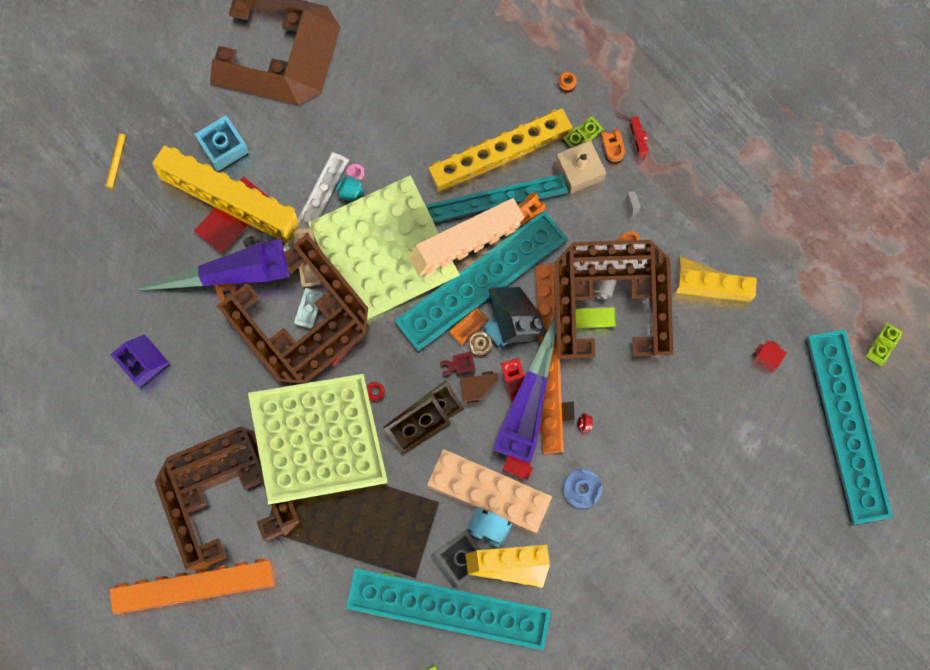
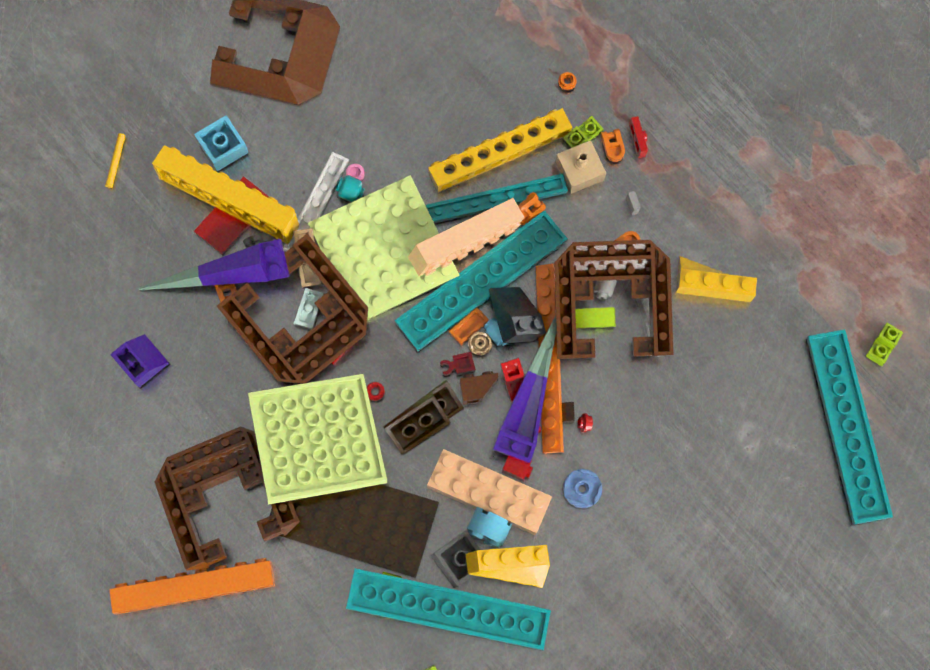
(769, 355): red brick -> none

